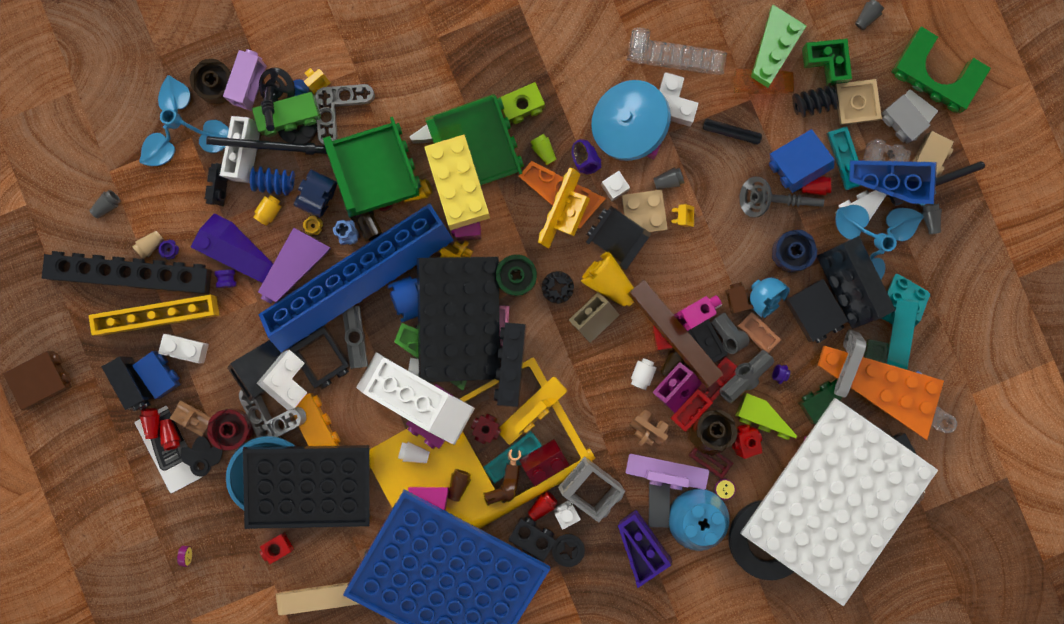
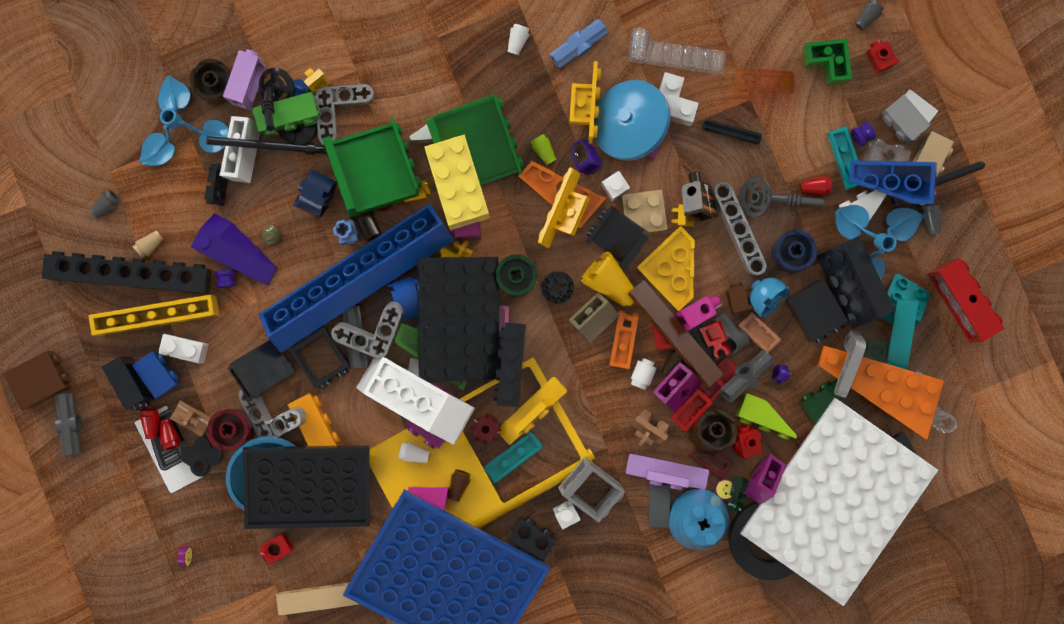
(68, 424): none -> dark grey piece
(163, 249): dark purple plate -> none
(267, 210): yellow brick -> none
(271, 182): blue piece -> none
(271, 235): none -> olive plate
(279, 382): white brick -> none
(292, 264): medium lavender slope -> none
(312, 220): yellow plate -> none
(371, 339): none -> light grey beam
(509, 485): reddish brown arm -> none
(517, 38): none -> white cone
(528, 94): lime brick -> none
(543, 505): red cone -> none
(544, 462): dark red brick -> none
(563, 558): black gear -> none
(579, 43): none -> medium blue piece
(583, 103): none -> yellow bracket
(624, 340): none -> orange plate
(643, 548): dark purple wedge -> none
(669, 179): dark grey cone -> none
(672, 268): none -> yellow plate
(698, 199): none -> dark brown torso
(715, 336): none -> red plate
(737, 492): none -> clear green plate
(739, 219): none -> light grey beam
(765, 479): none -> magenta brick
(777, 42): bright green wing -> none
(801, 161): blue brick -> none
(815, 100): black piece -> none
(858, 102): tan plate -> none
(863, 133): none -> dark purple wheel
(879, 62): none -> red brick
(912, 68): green arch -> none
(966, 301): none -> red brick

